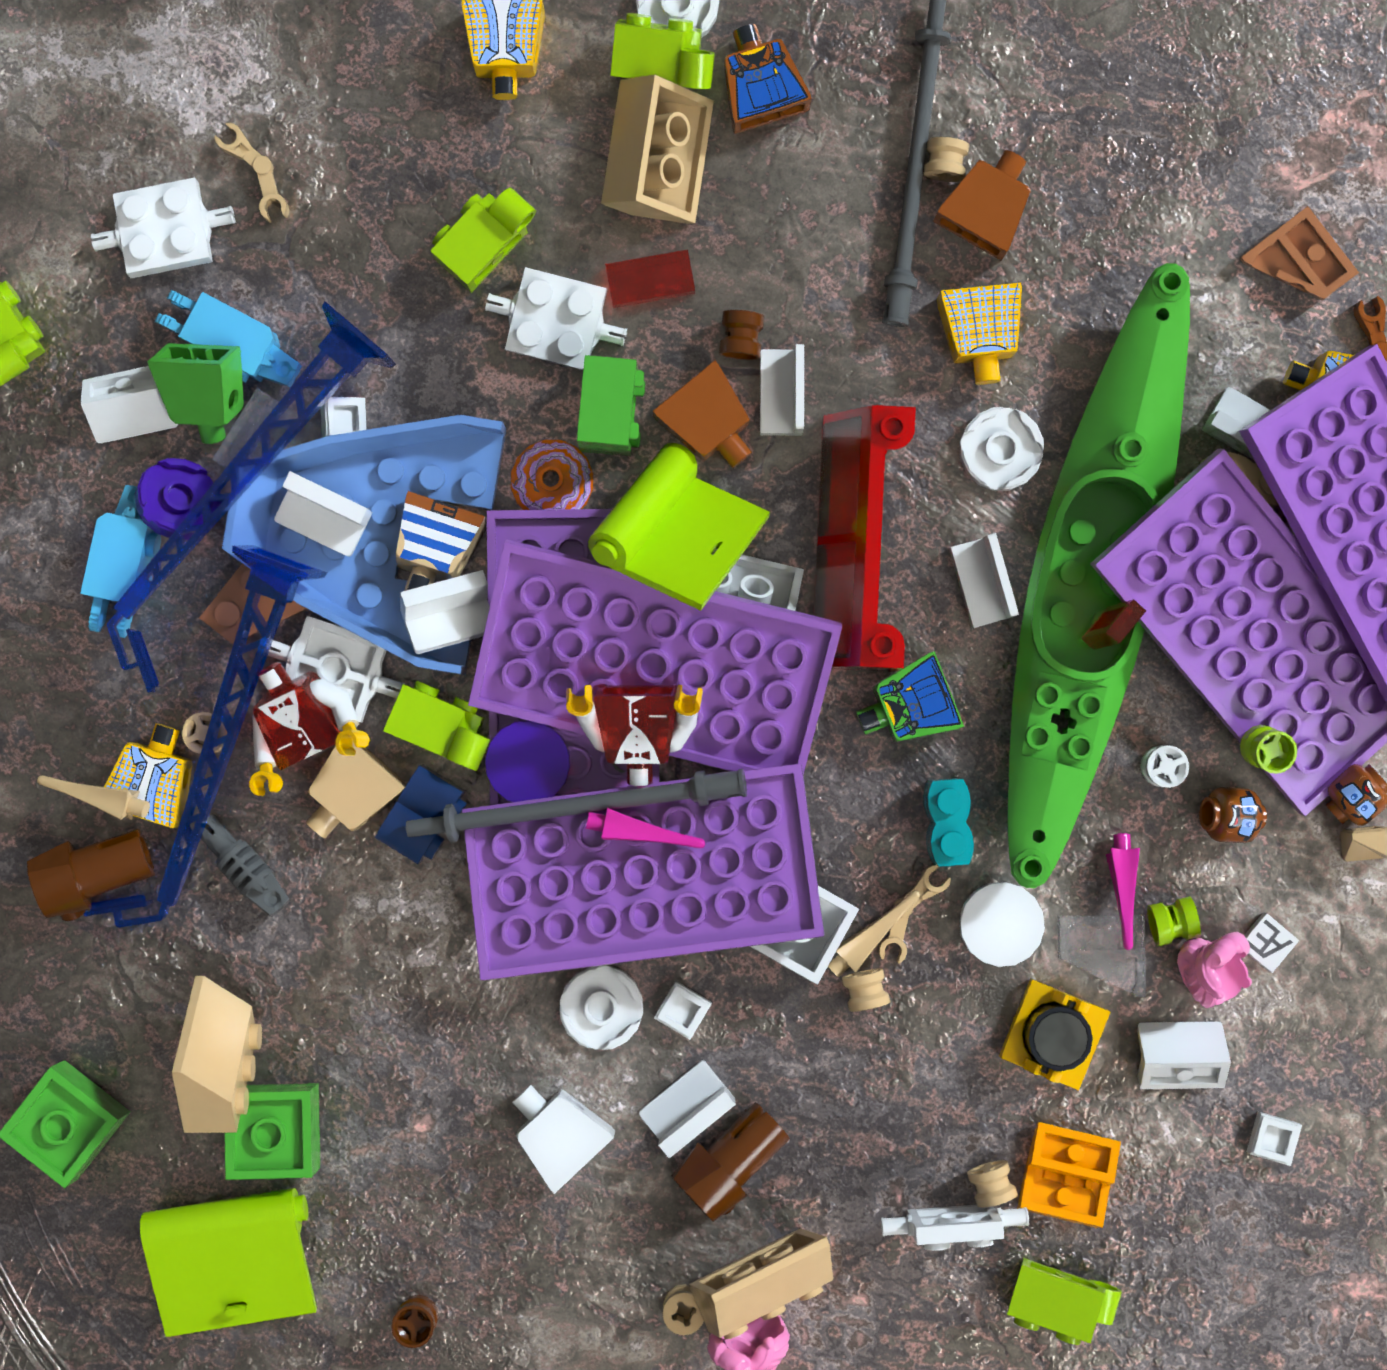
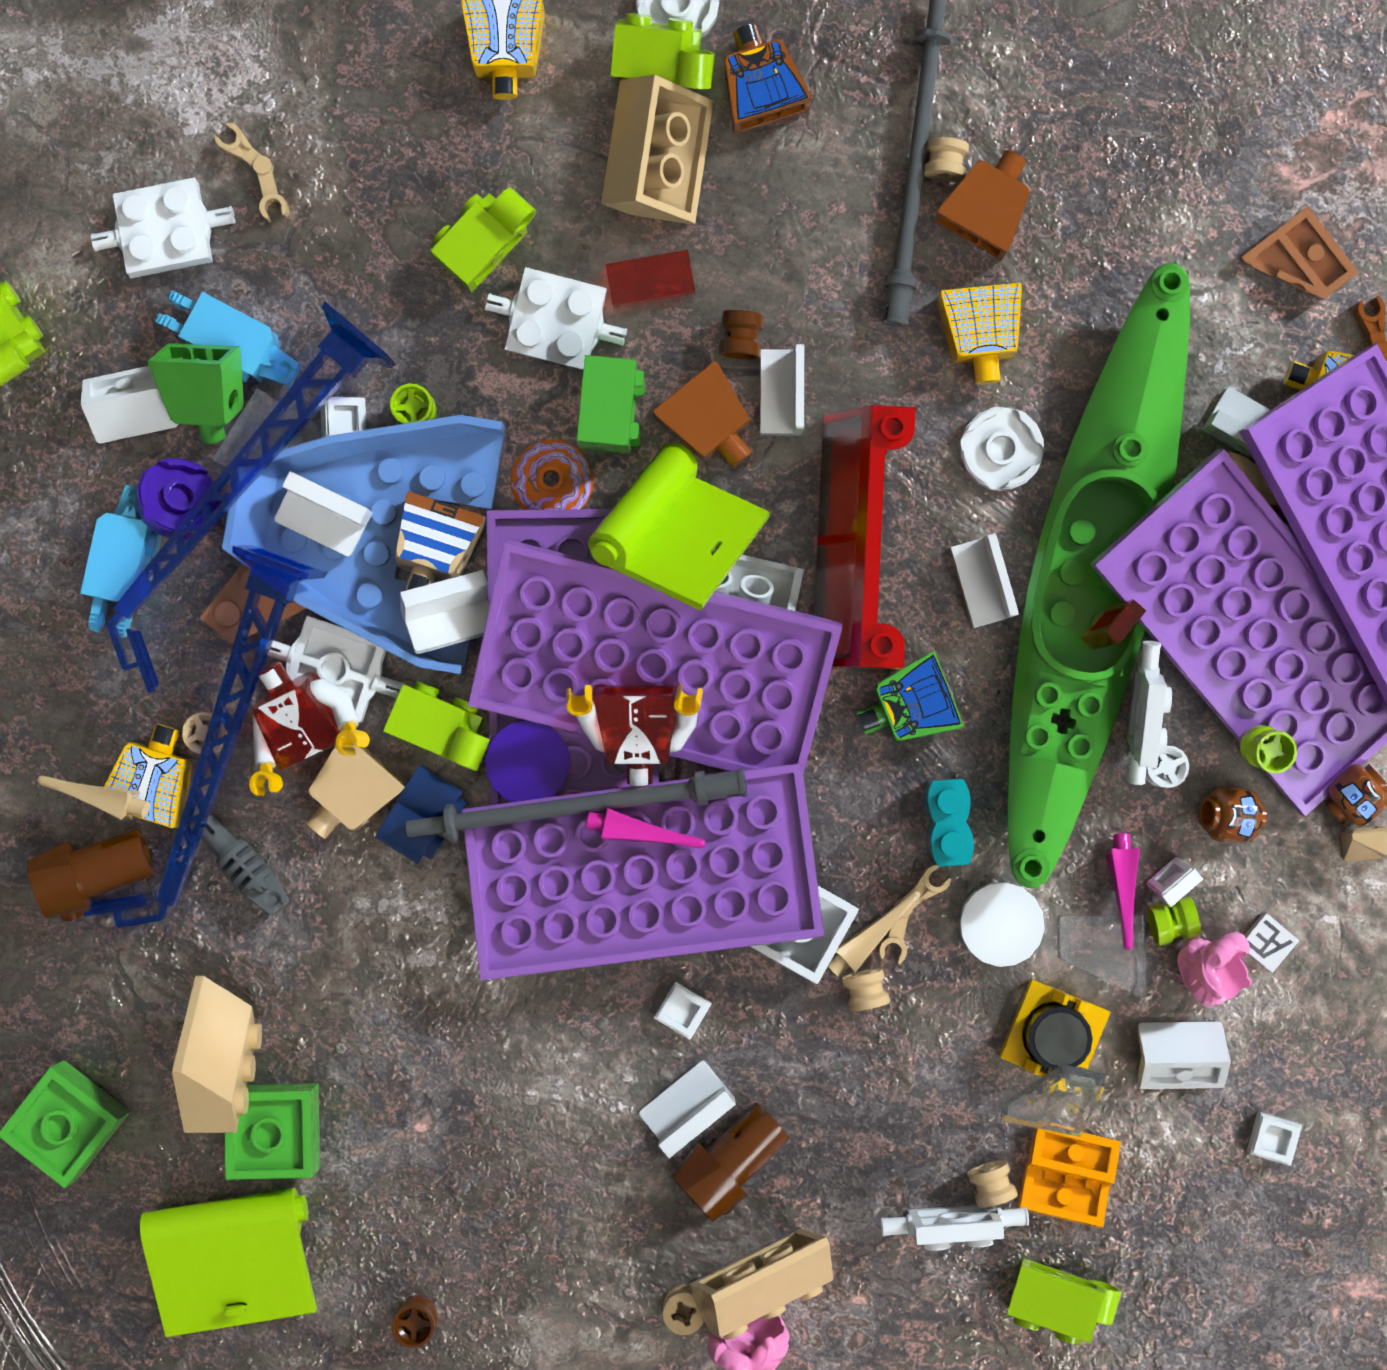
(410, 400): none -> lime wheel
(559, 1134): white torso -> none
(601, 1007): white tile -> none
(1057, 1101): none -> clear wing
(1148, 703): none -> white plate
(1174, 881): none -> white tile

